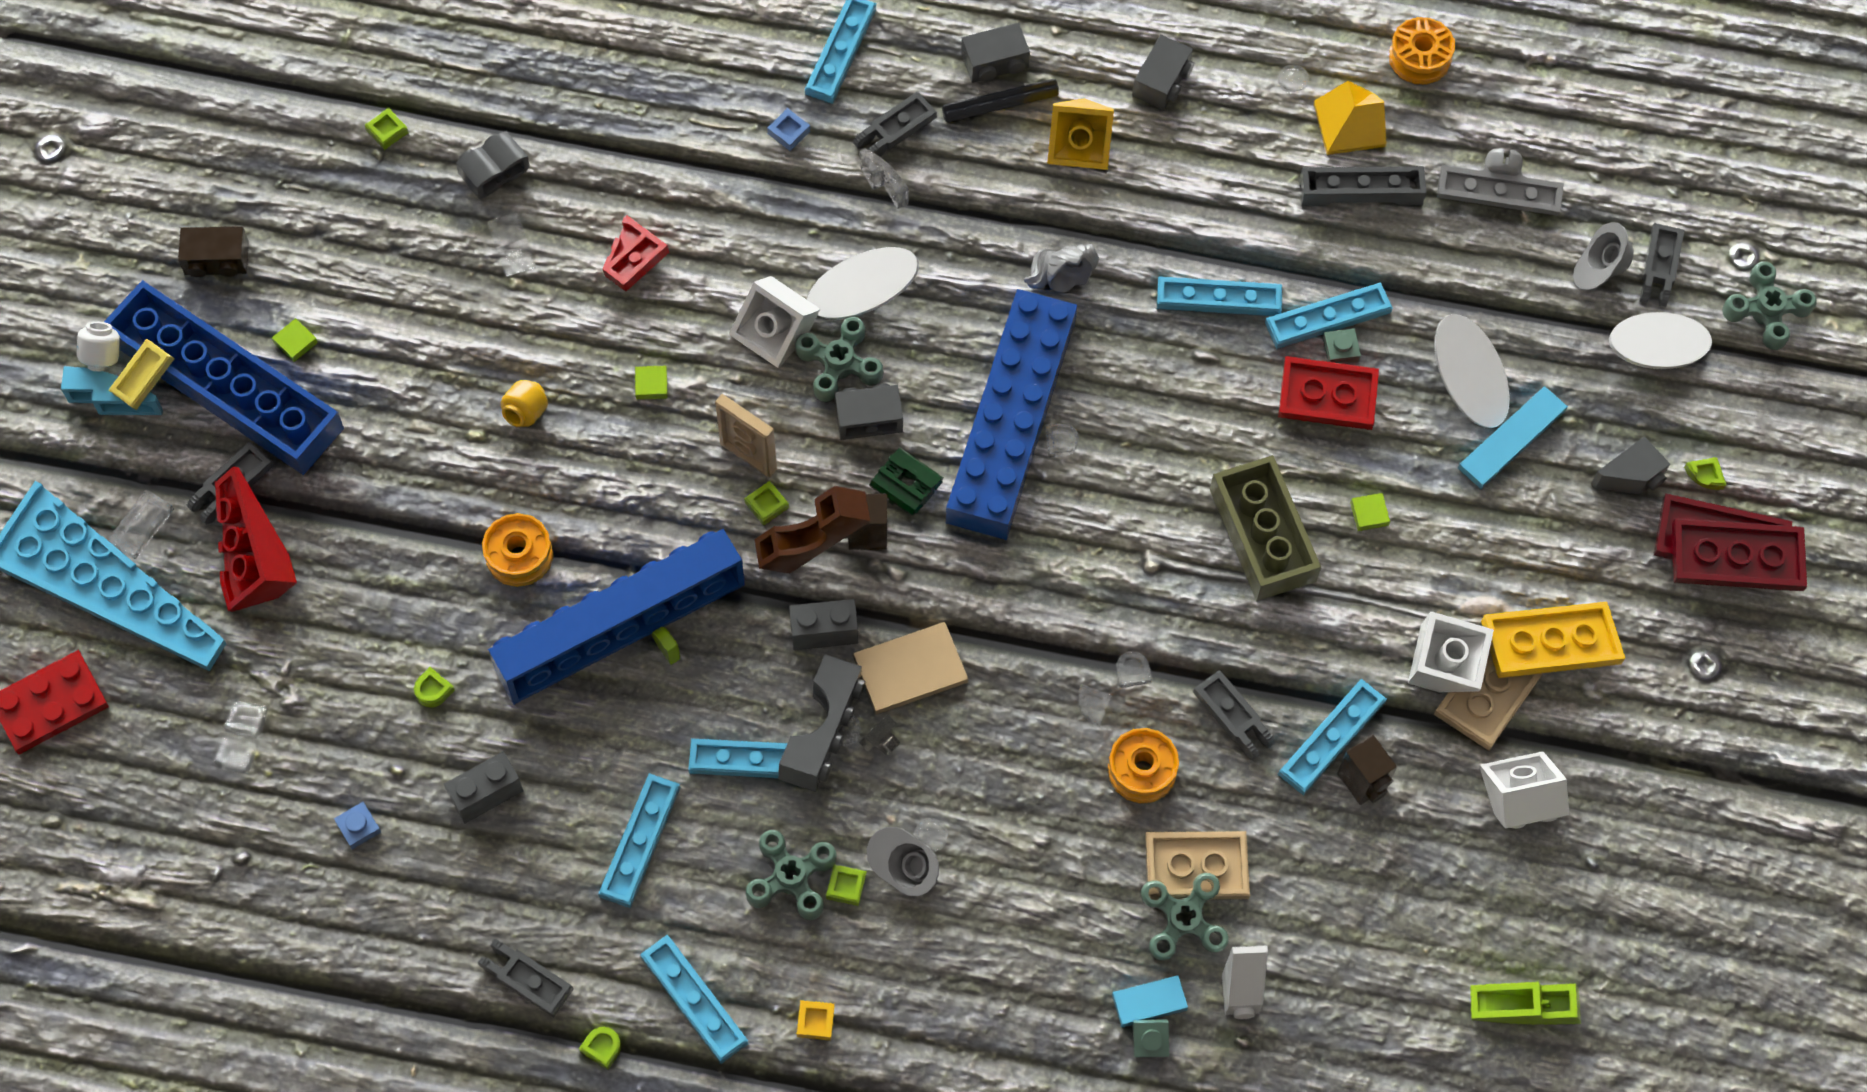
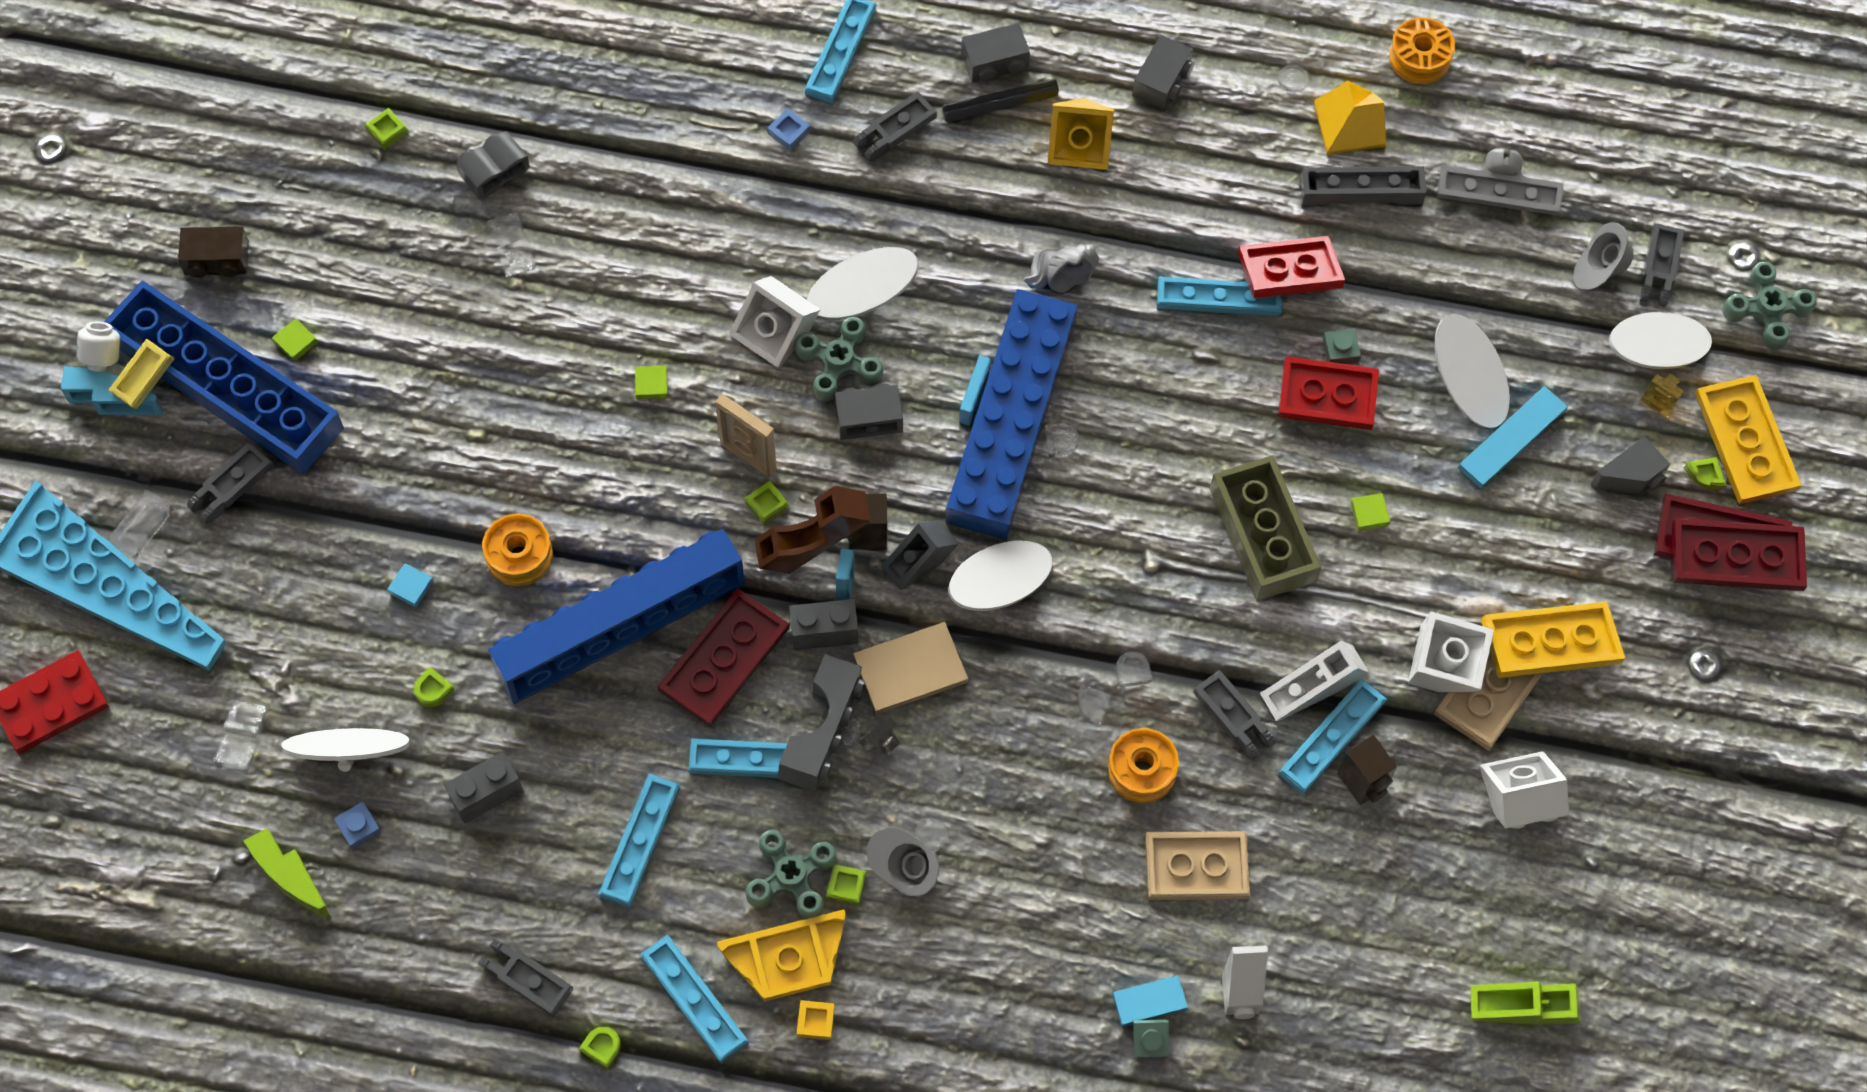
(254, 555): red wedge -> none
(286, 872): none -> lime slope
(345, 745): none -> white shield
(410, 585): none -> medium azure tile
(524, 403): yellow head -> none
(633, 254): wing -> none
(667, 644): lime tile -> none
(723, 657): none -> dark red plate
(787, 956): none -> yellow wing
(845, 575): none -> medium azure tile
(881, 174): clear slope -> none
(907, 497): dark green piece -> none
(919, 553): none -> dark grey slope
(975, 390): none -> medium azure tile
(1000, 575): none -> white shield
(1196, 925): sand green gear -> none
(1291, 267): none -> plate
(1315, 681): none -> white slope
(1328, 315): medium azure tile -> none
(1663, 394): none -> clear yellow tile
(1747, 439): none -> yellow plate

